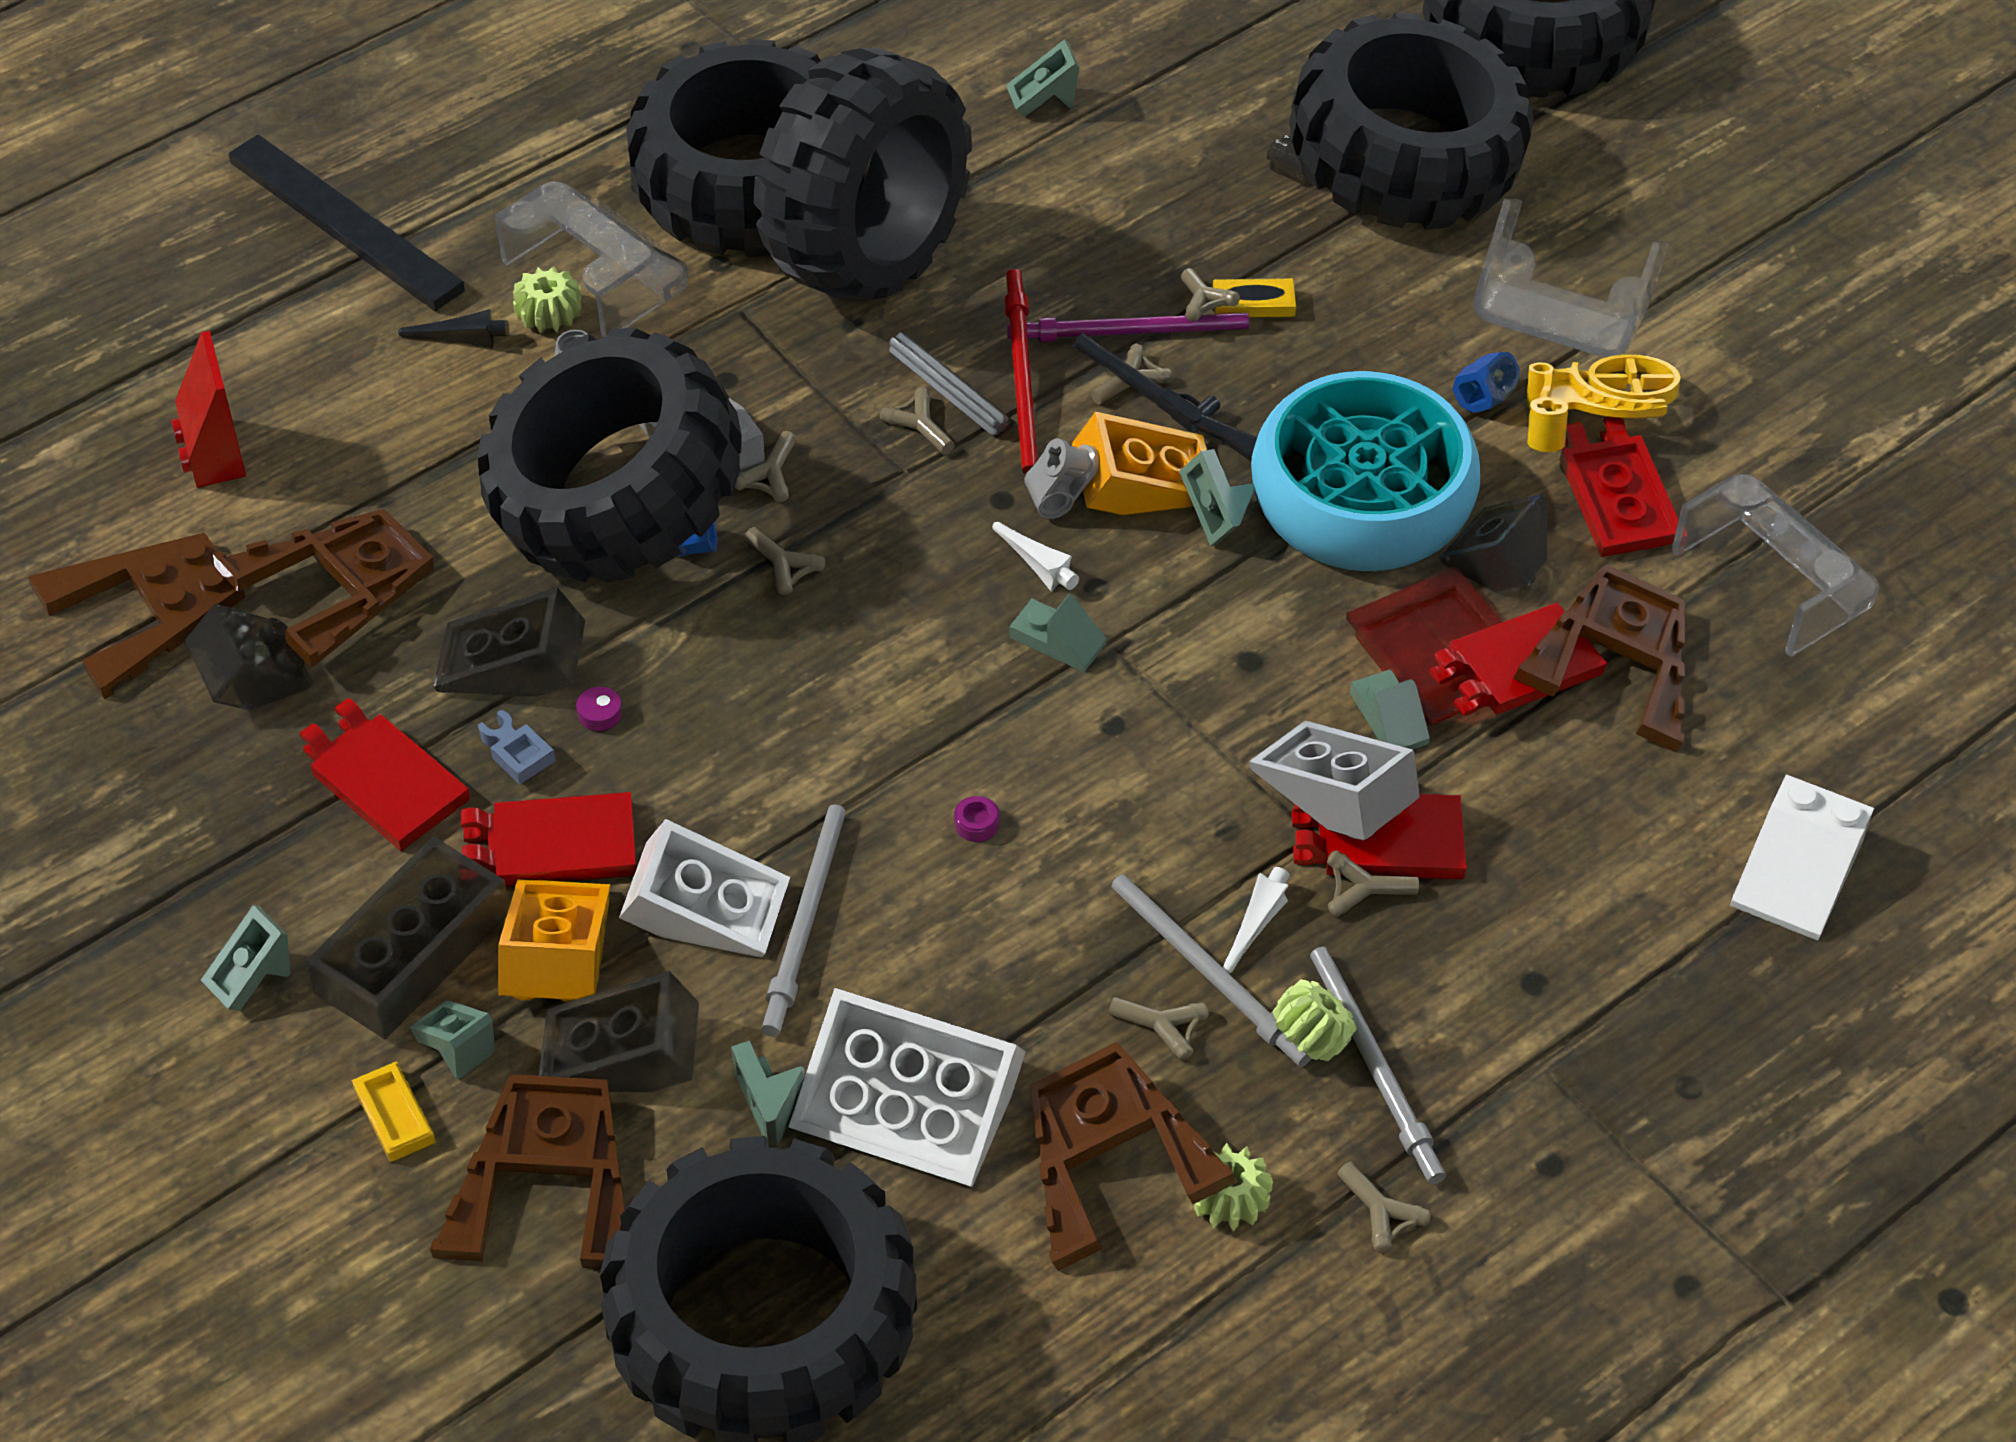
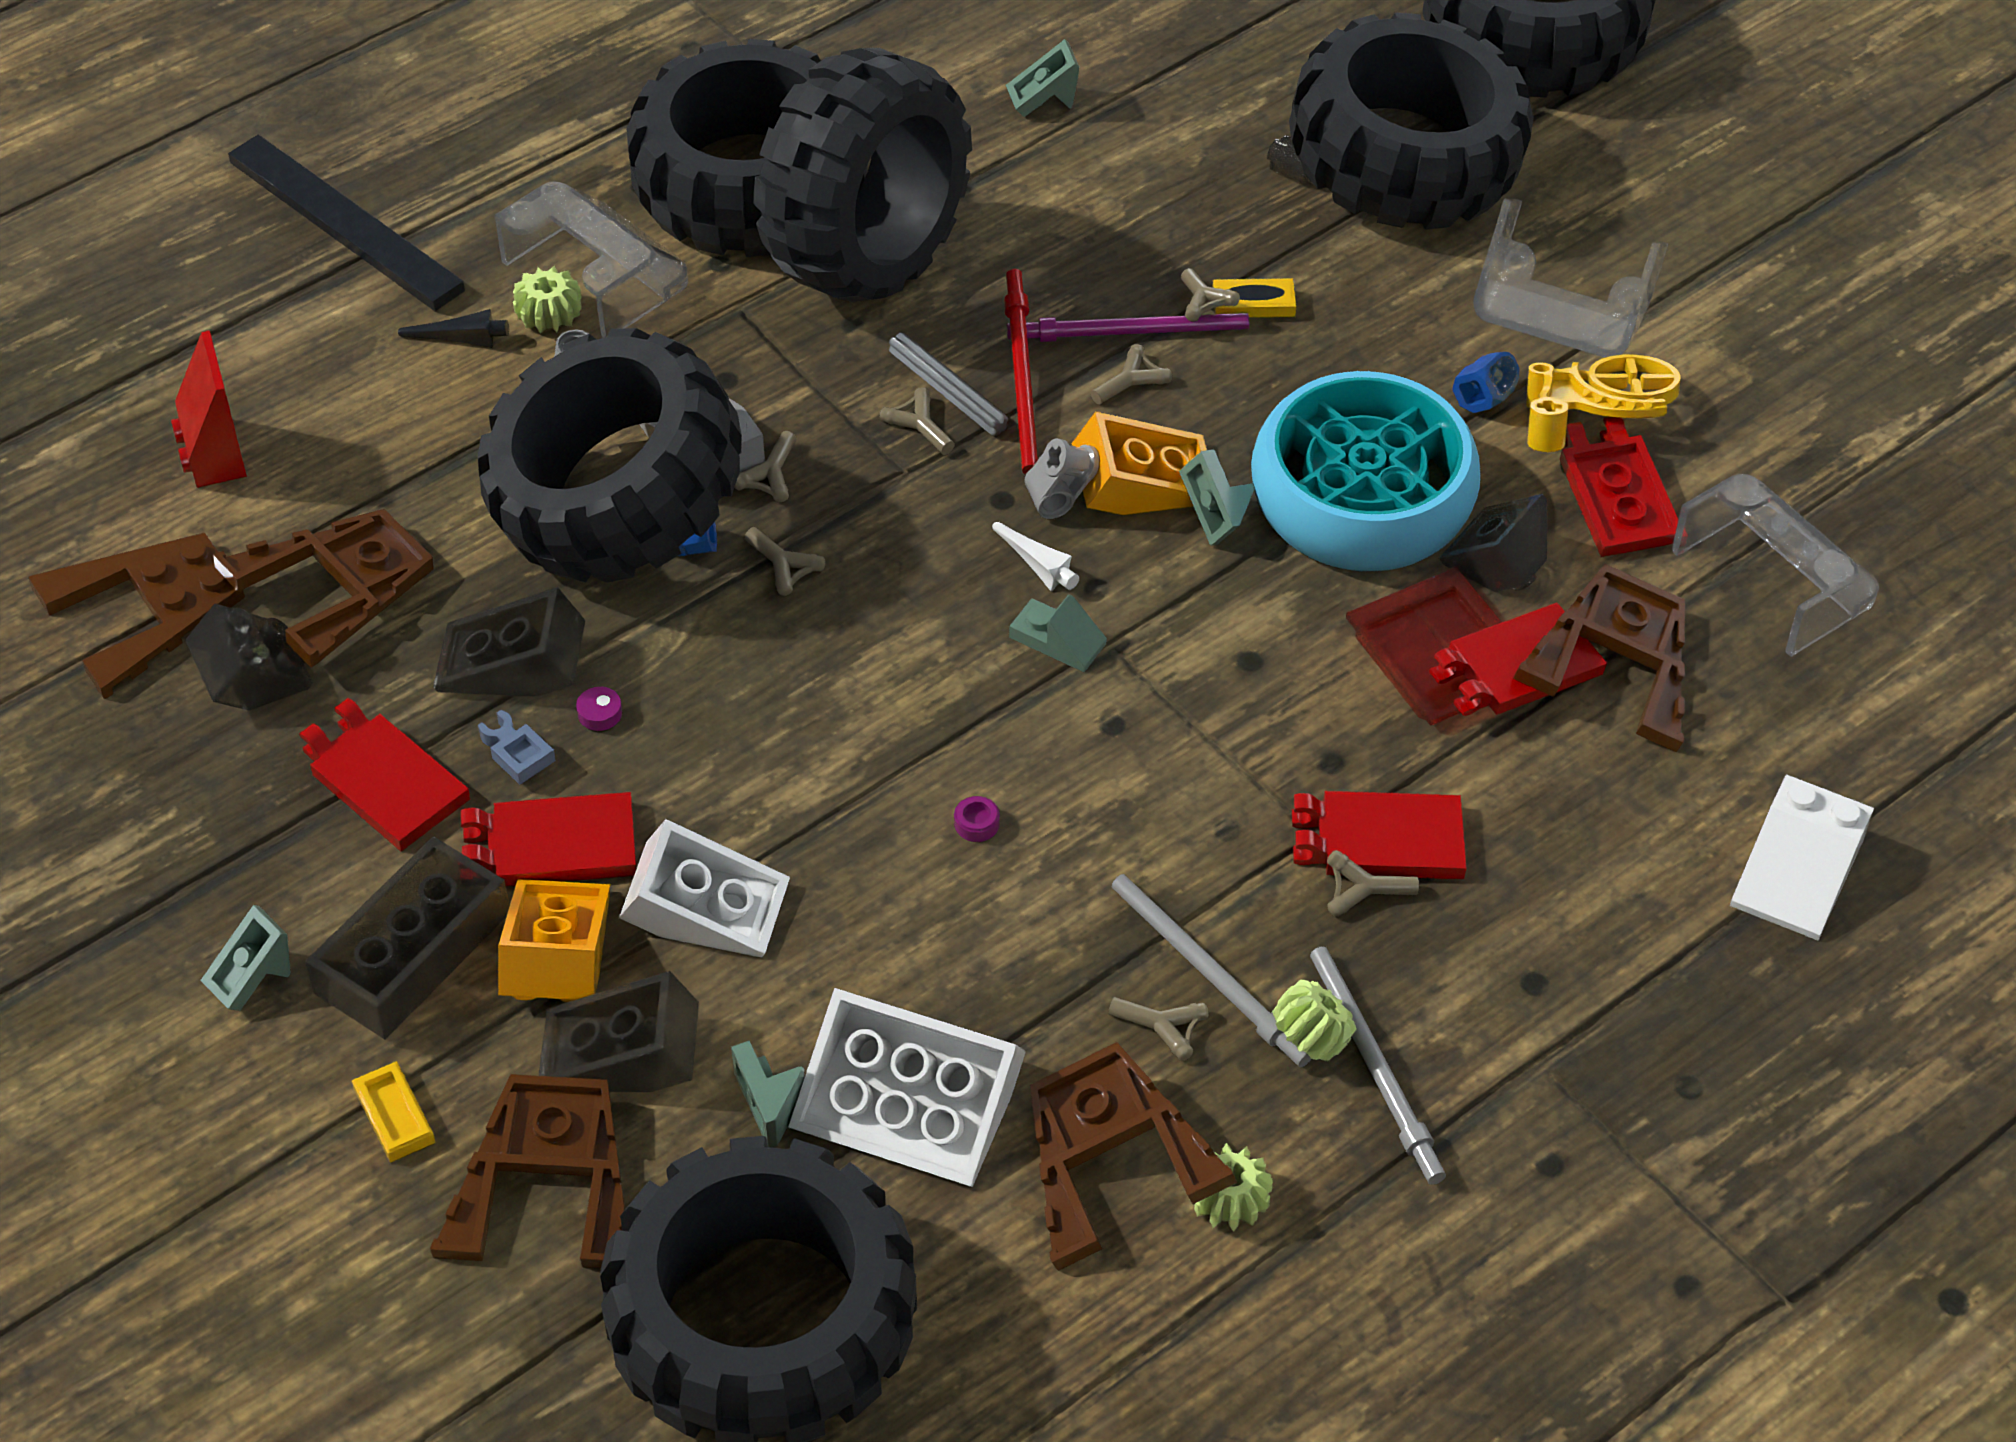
(459, 1034): sand green slope -> none
(783, 988): light grey bar -> none
(1186, 414): black piece -> none
(1265, 902): white piece -> none
(1340, 777): light grey slope -> none
(1382, 1208): dark tan piece -> none
(1392, 709): sand green slope -> none

